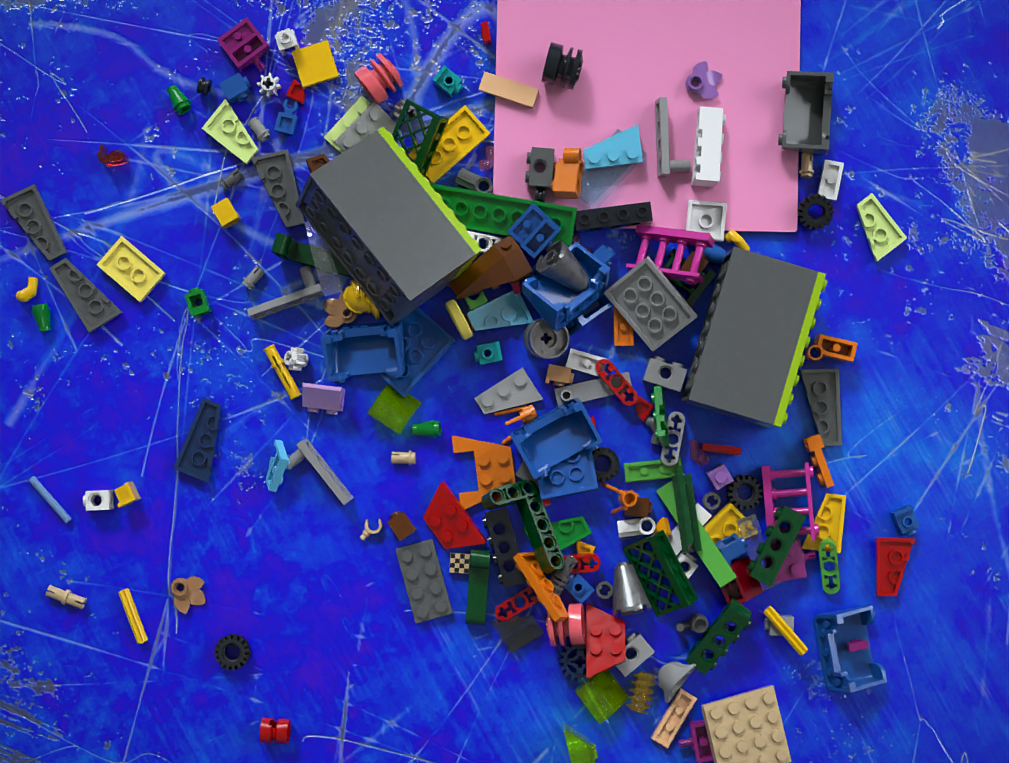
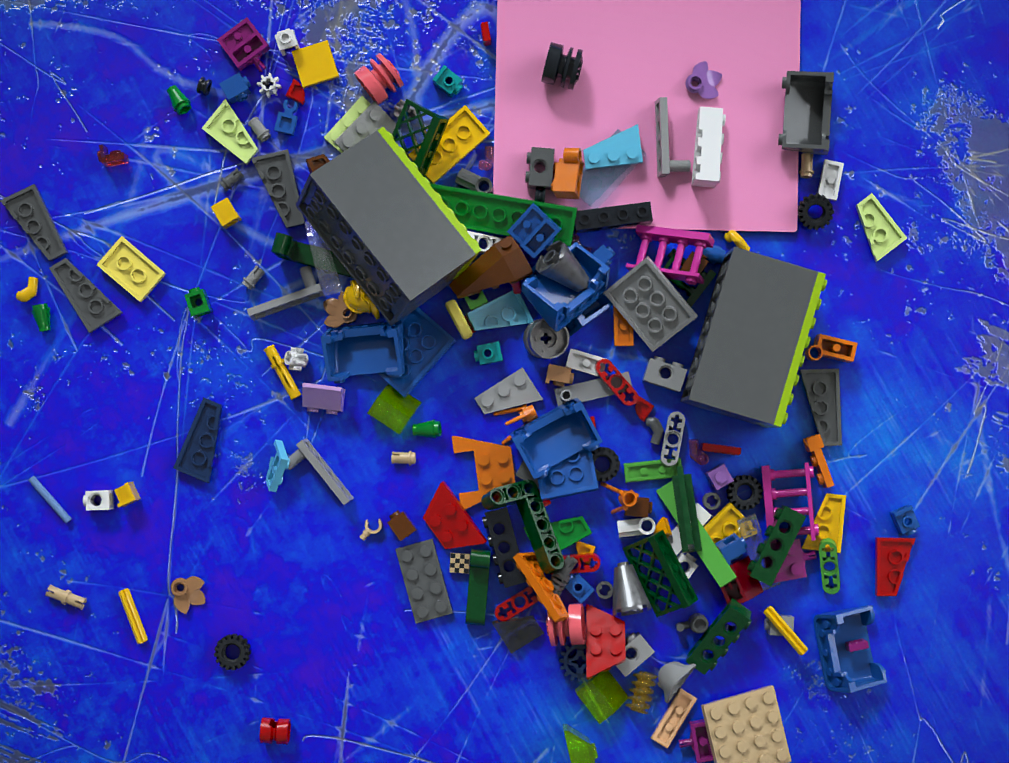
(508, 89): light nougat tile -> none
(660, 416): green wing -> none
(707, 218): white tile -> none

